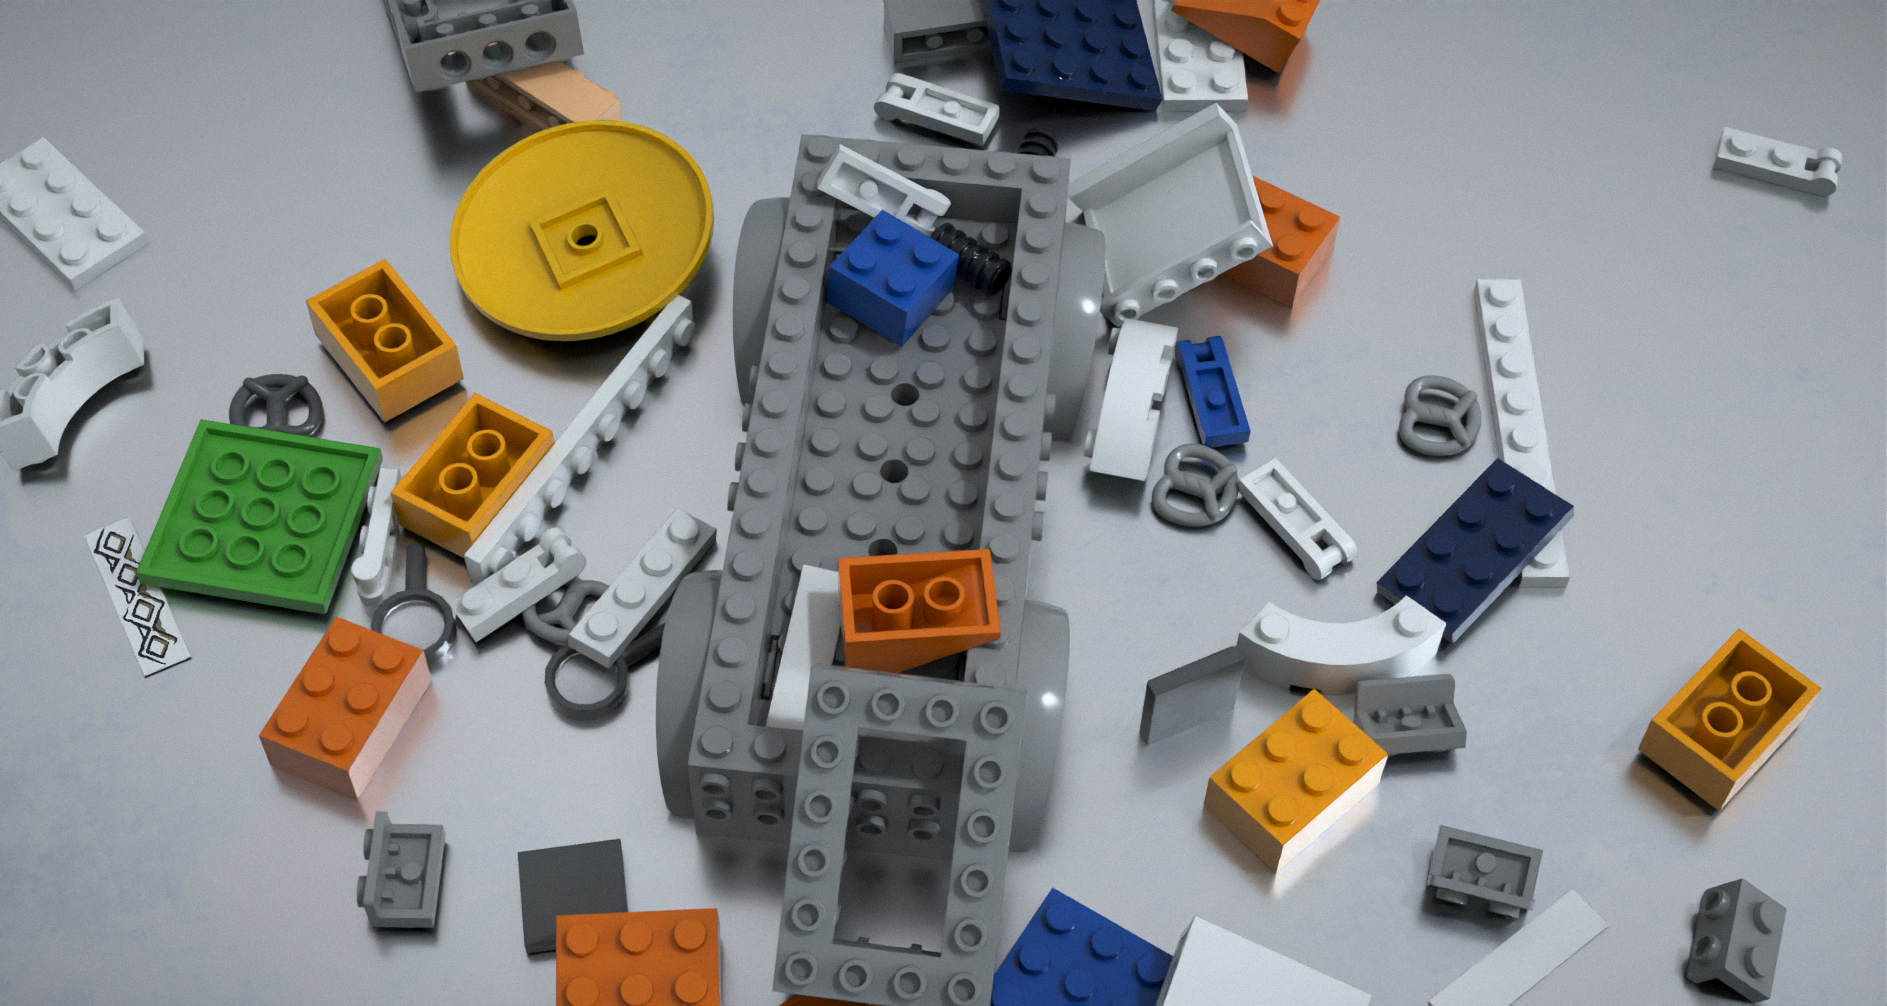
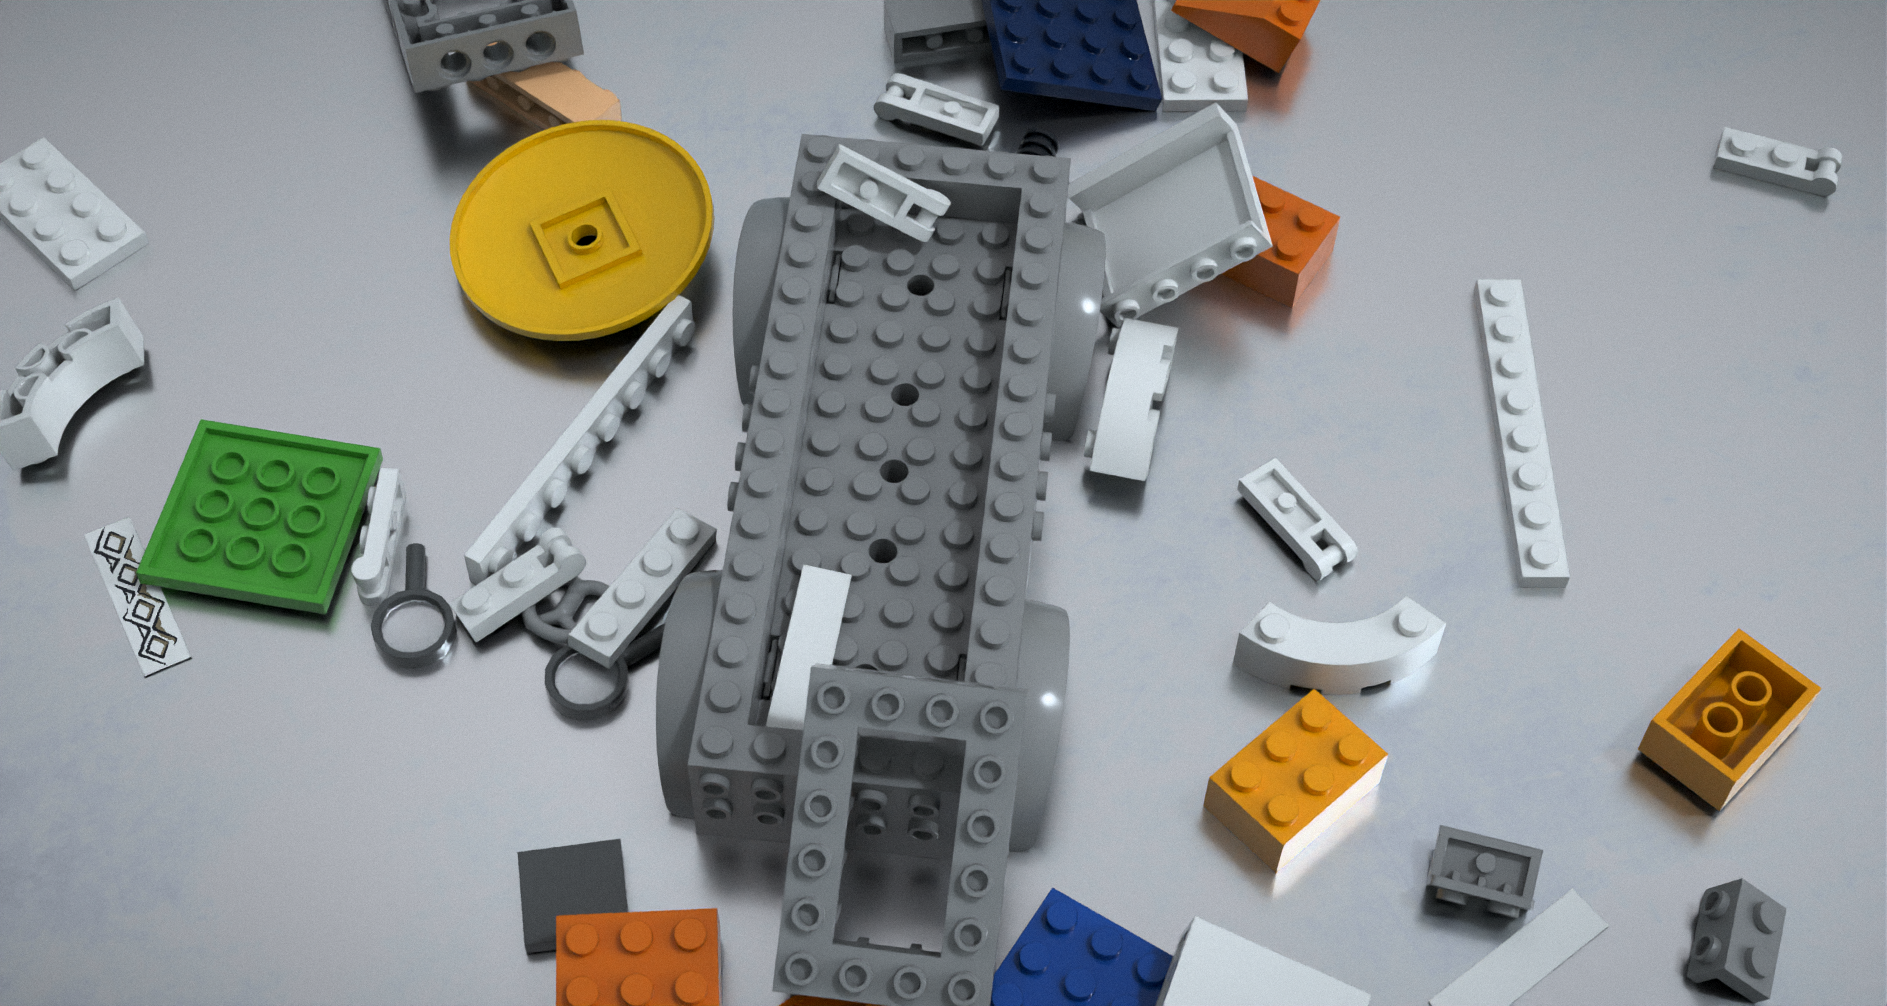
(277, 402): dark grey piece -> none
(346, 708): orange brick -> none
(385, 340): light orange brick -> none
(401, 873): light grey bracket -> none
(469, 473): light orange brick -> none
(891, 277): blue brick -> none
(915, 607): orange slope -> none
(975, 262): black piece -> none
(1191, 695): dark grey tile -> none
(1196, 486): light grey piece -> none
(1213, 392): blue plate -> none
(1410, 713): light grey bracket -> none
(1440, 416): light grey piece -> none
(1477, 547): dark blue plate -> none

